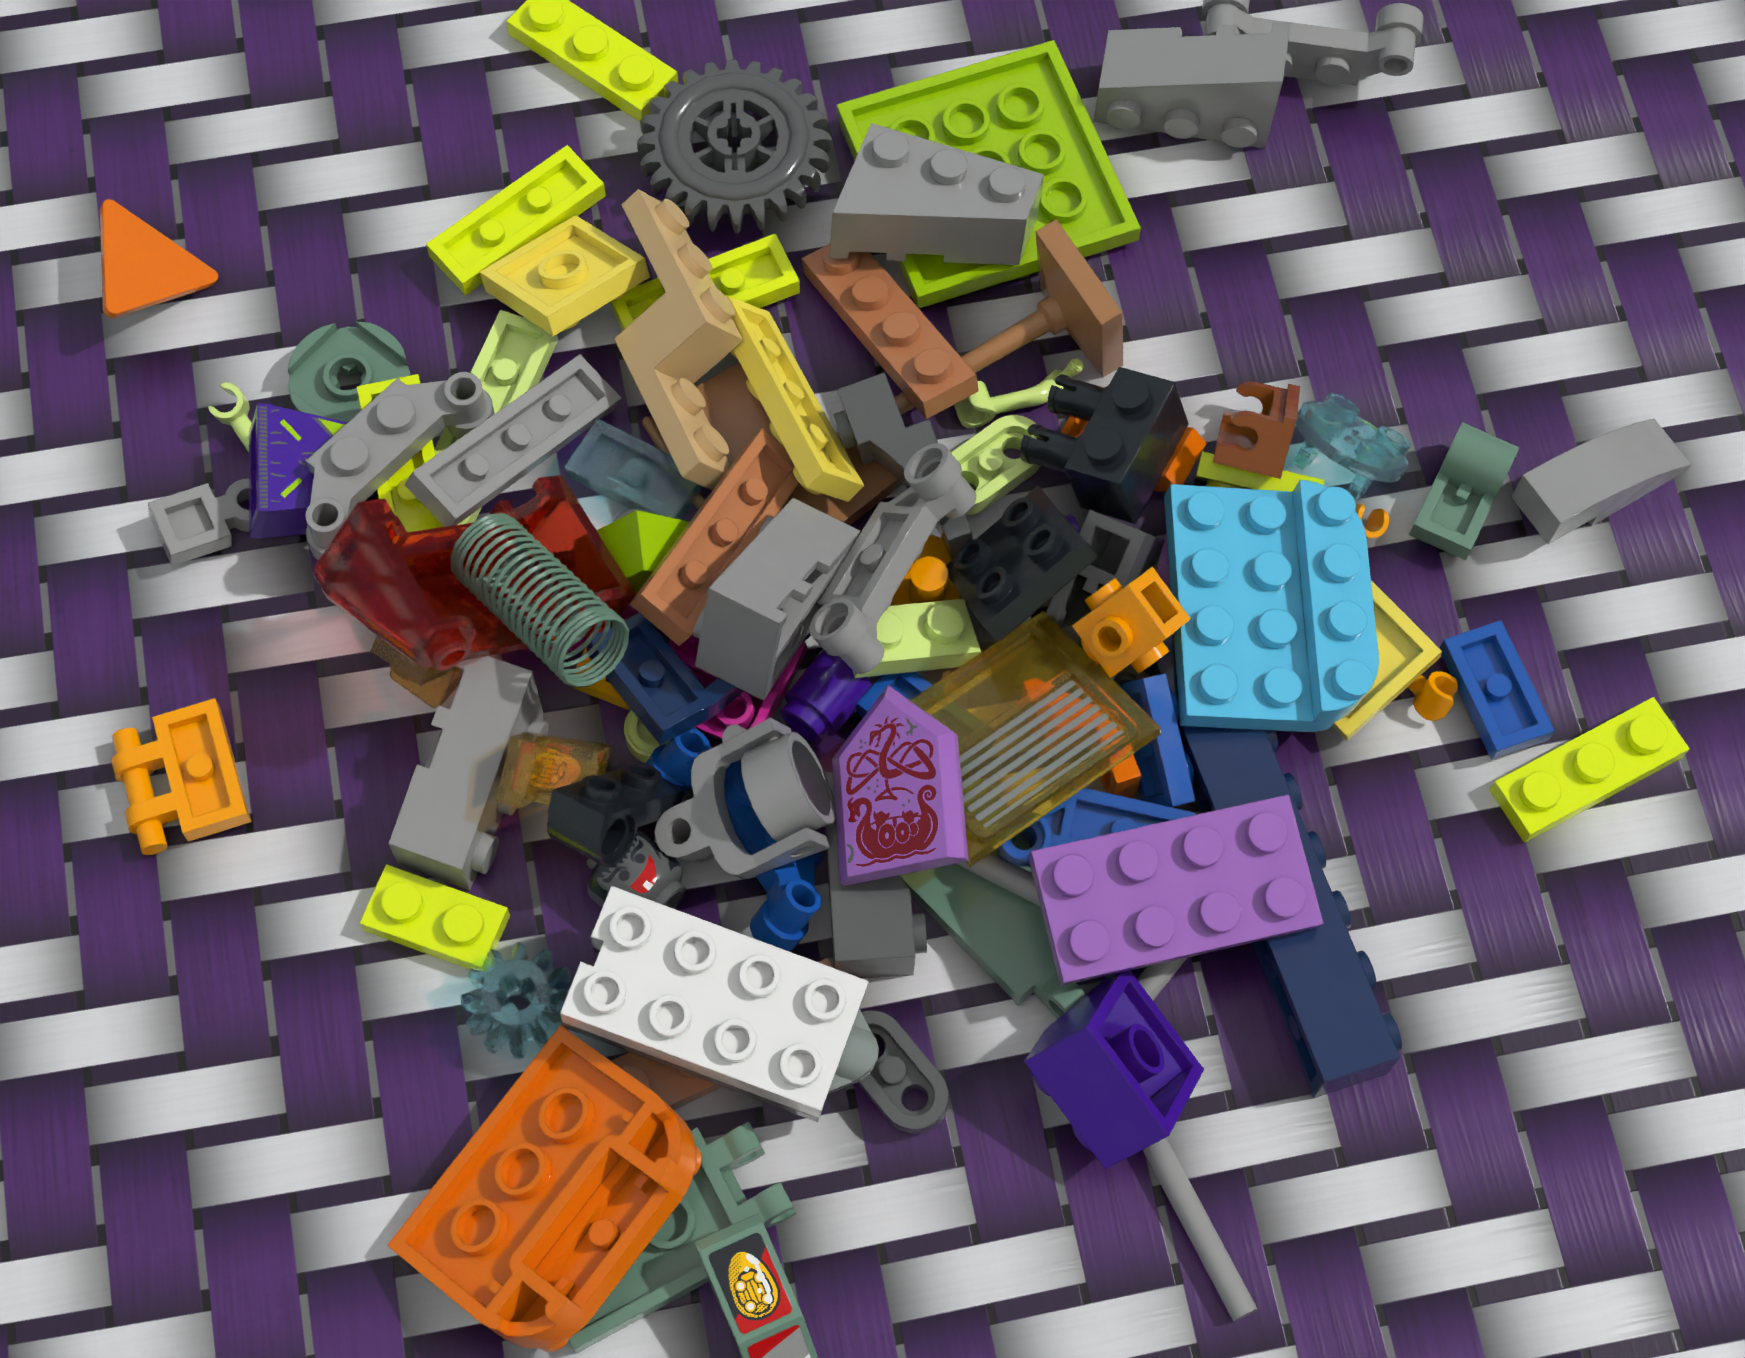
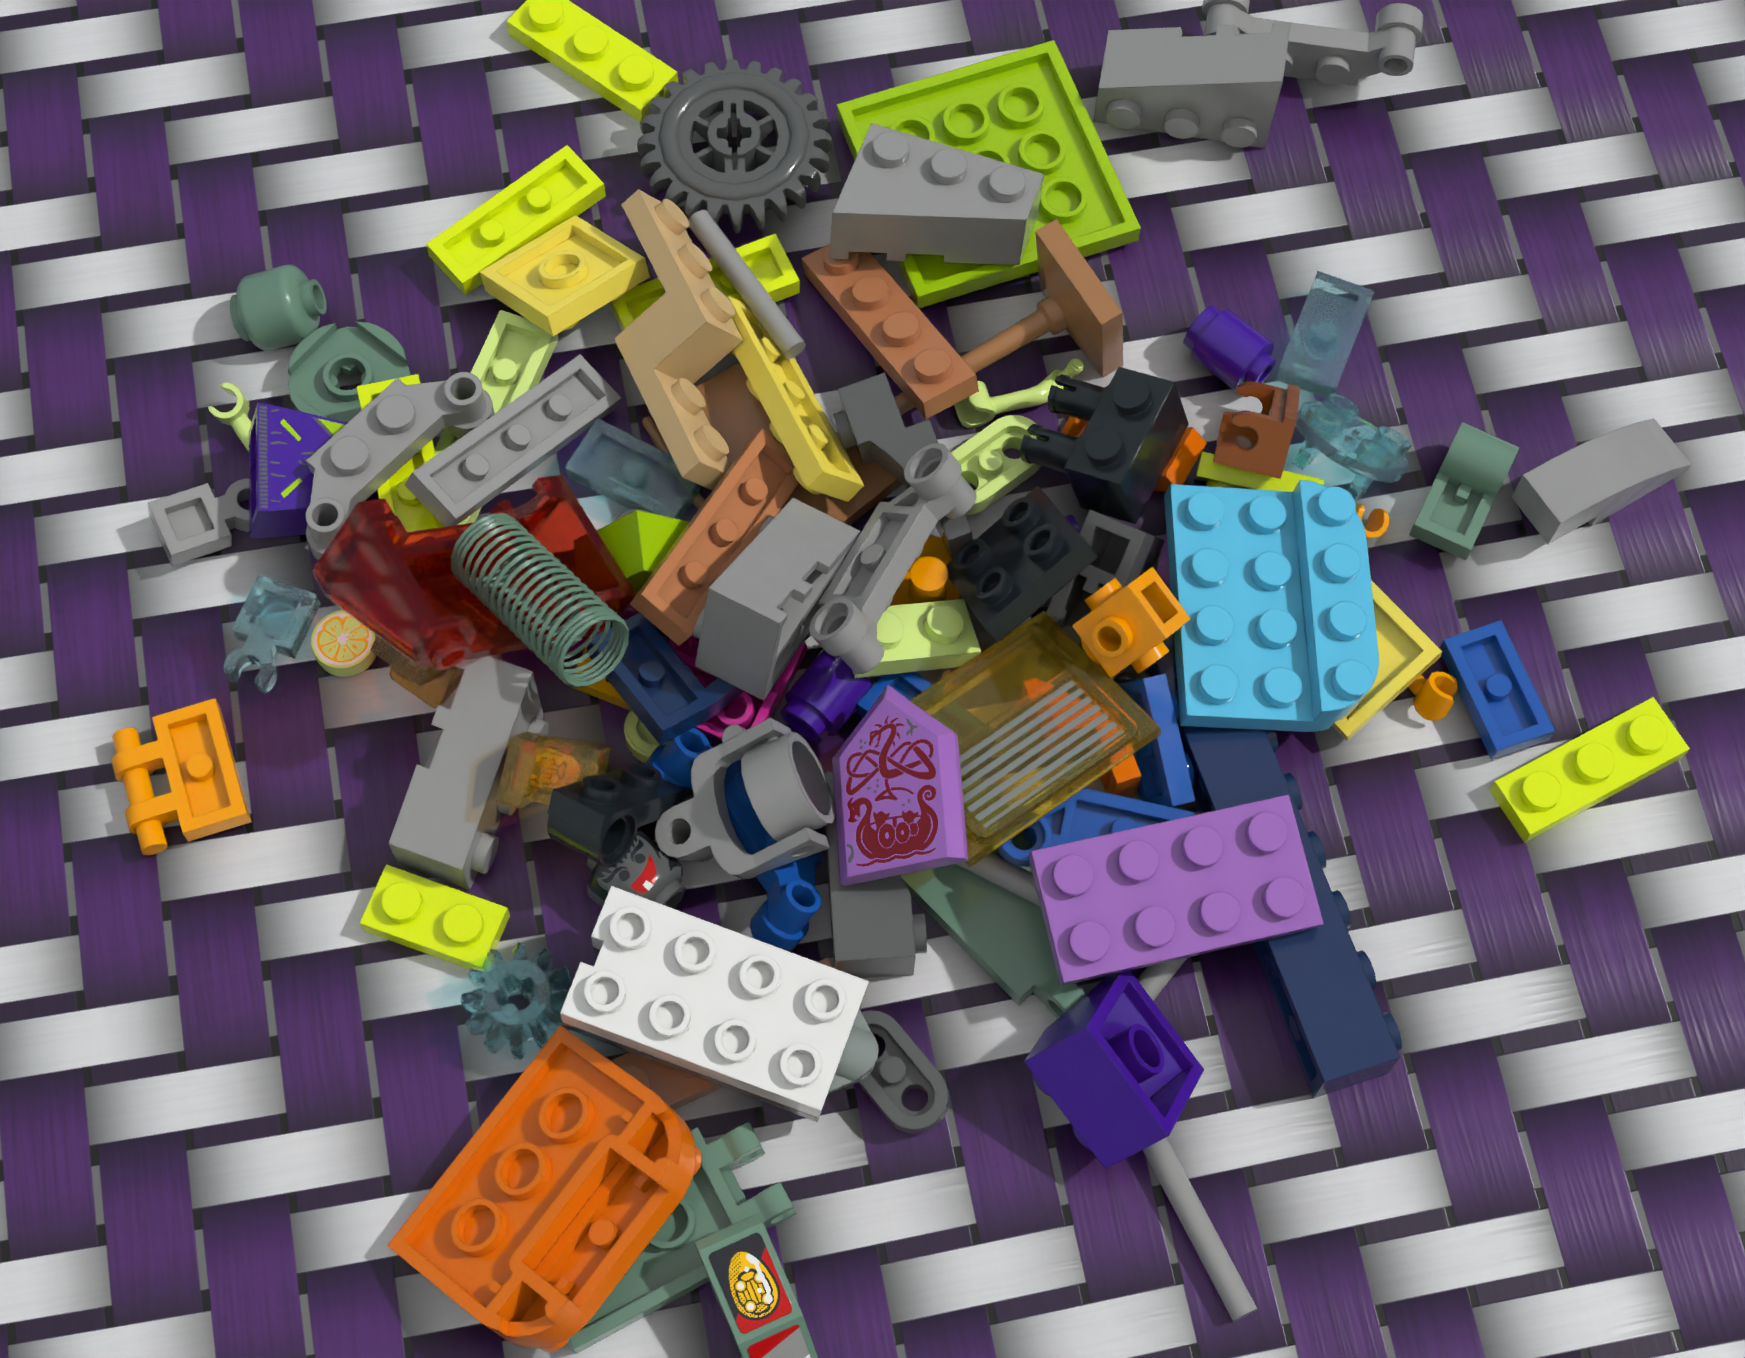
(143, 264): orange piece -> none
(270, 623): none -> clear light blue plate
(277, 307): none -> sand green head
(342, 644): none -> yellowish green tile
(746, 284): none -> light grey bar
(1229, 347): none -> dark purple brick
(1324, 335): none -> clear light blue plate

